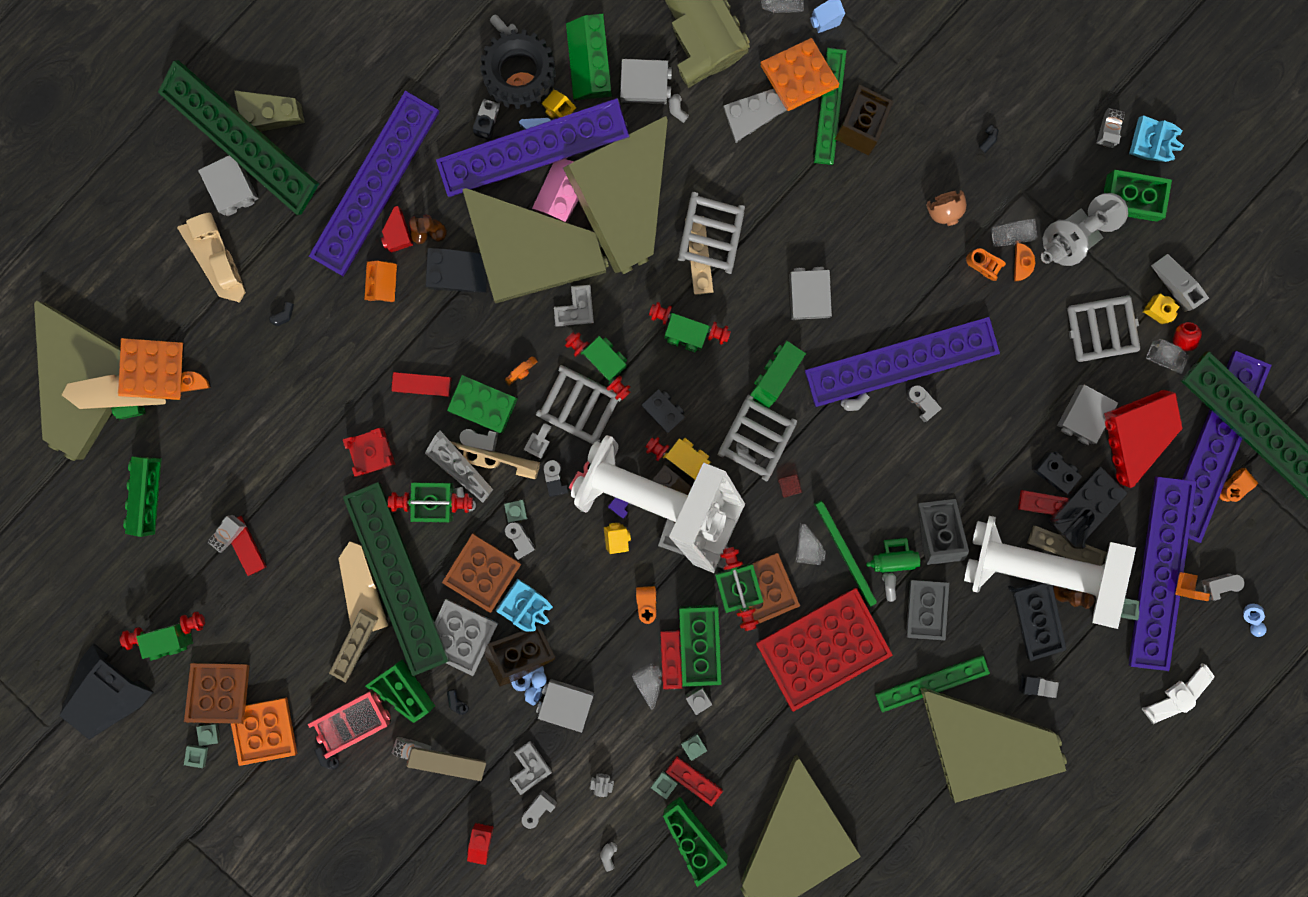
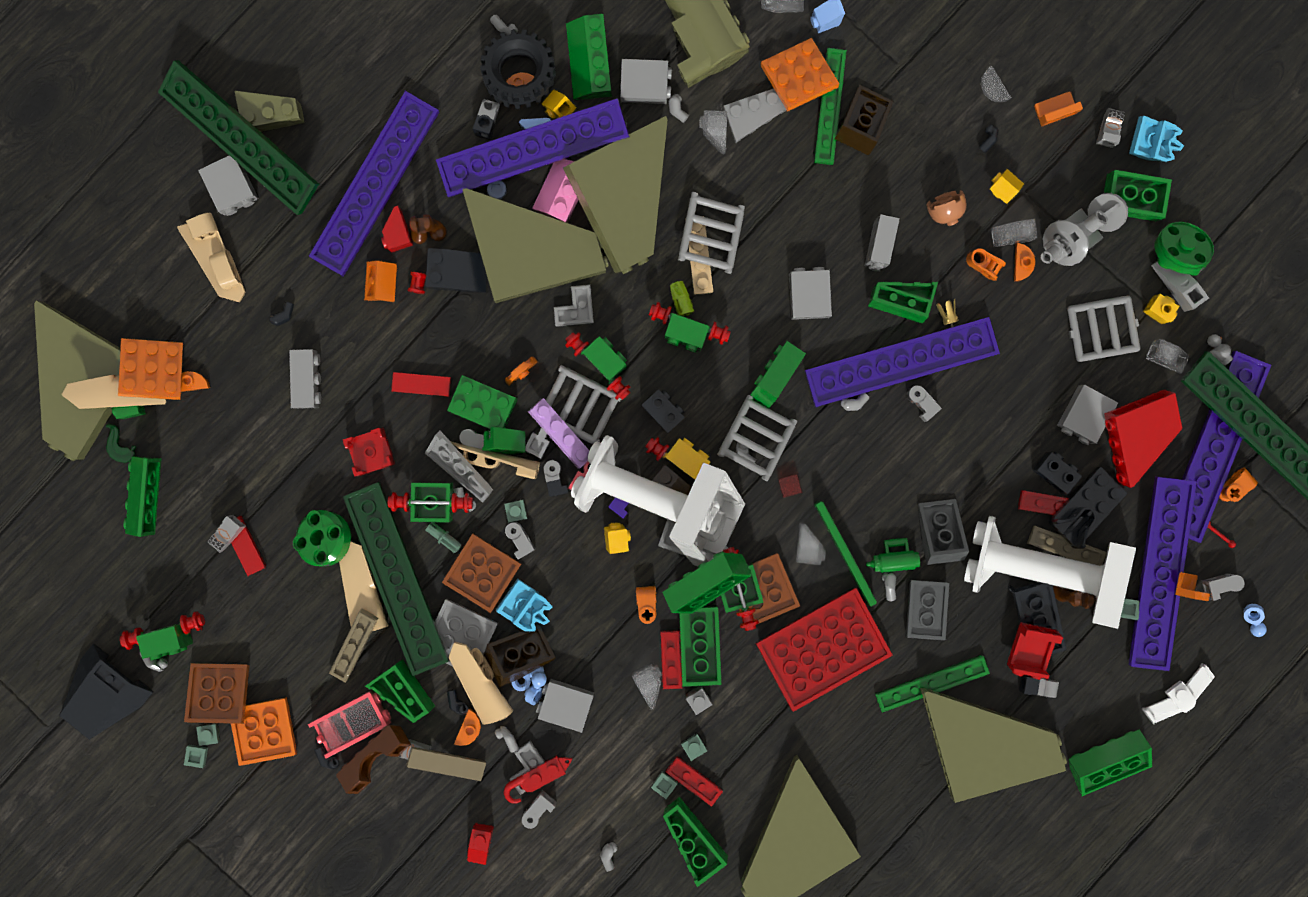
(114, 449): none -> dark green piece
(155, 664): none -> light grey arm
(304, 379): none -> light grey brick
(322, 538): none -> green piece
(356, 774): none -> reddish brown arch
(417, 283): none -> red bush
(443, 537): none -> sand green axle
(469, 730): none -> orange plate
(477, 681): none -> tan panel
(497, 190): none -> sand blue tile
(504, 441): none -> green hinge
(509, 738): none -> light grey arm
(538, 776): none -> red plate
(560, 432): none -> lavender plate
(601, 785): light grey gear -> none
(681, 299): none -> lime hinge
(706, 582): none -> green brick
(714, 128): none -> clear slope
(881, 242): none -> light grey brick
(904, 299): none -> green wedge
(951, 315): none -> pearl gold piece
(993, 87): none -> clear tile
(1006, 185): none -> yellow brick
(1033, 650): none -> red panel
(1057, 108): none -> orange panel
(1111, 762): none -> green slope
(1183, 248): none -> green piece
(1187, 336): red head -> none
(1220, 351): none -> light grey animal
(1231, 544): none -> red hinge

